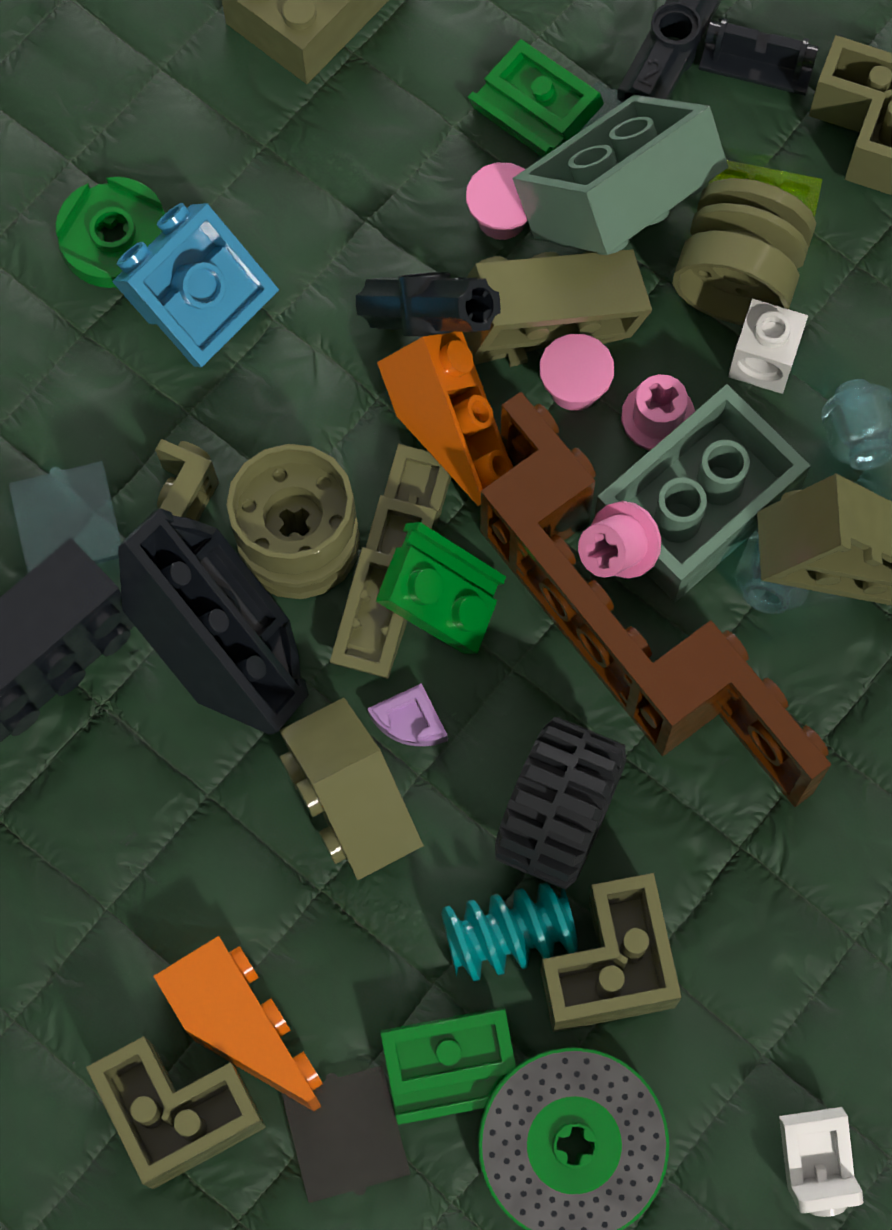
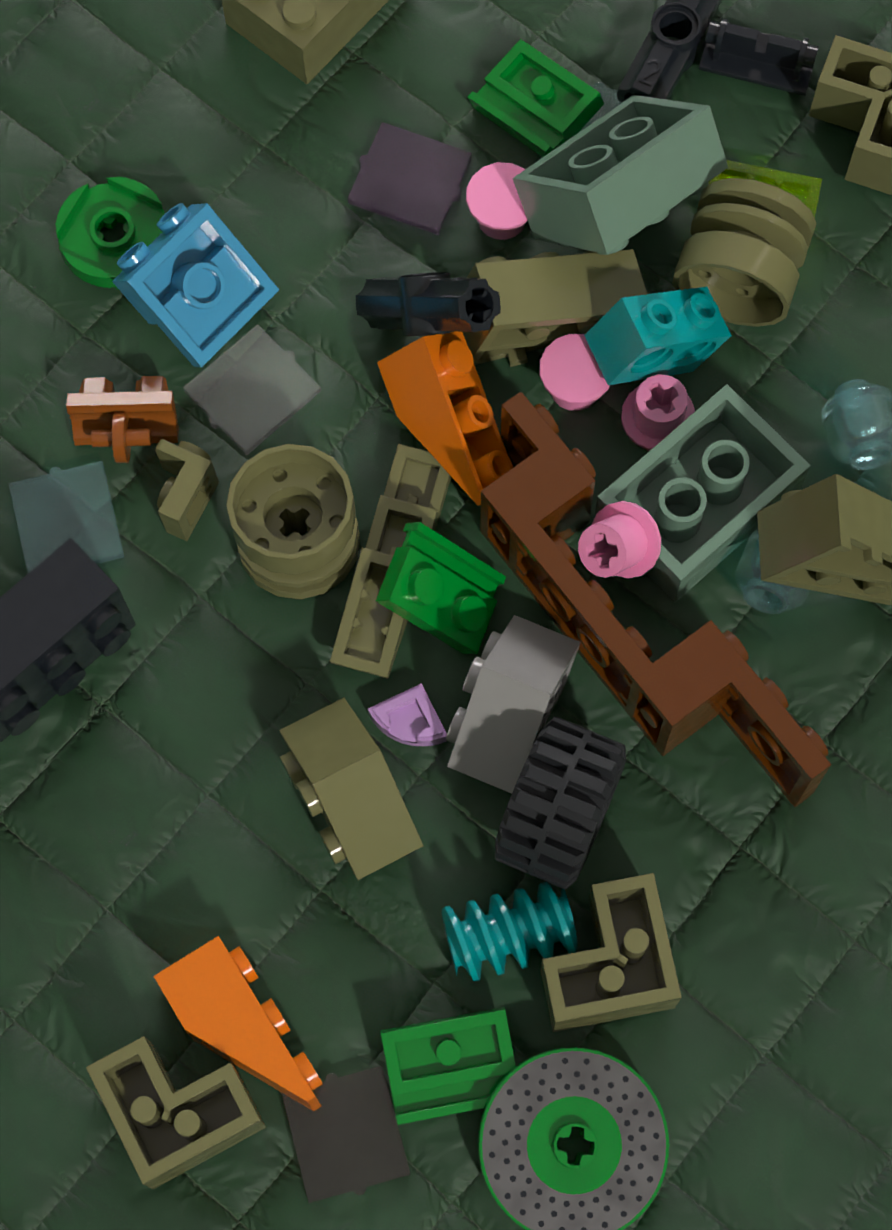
(123, 418): none -> dark orange hips
(211, 620): black wedge -> none
(252, 389): none -> clear piece
(410, 178): none -> clear purple piece
(510, 701): none -> light grey brick
(657, 335): none -> teal brick
(767, 346): white brick -> none
(820, 1162): white bracket -> none

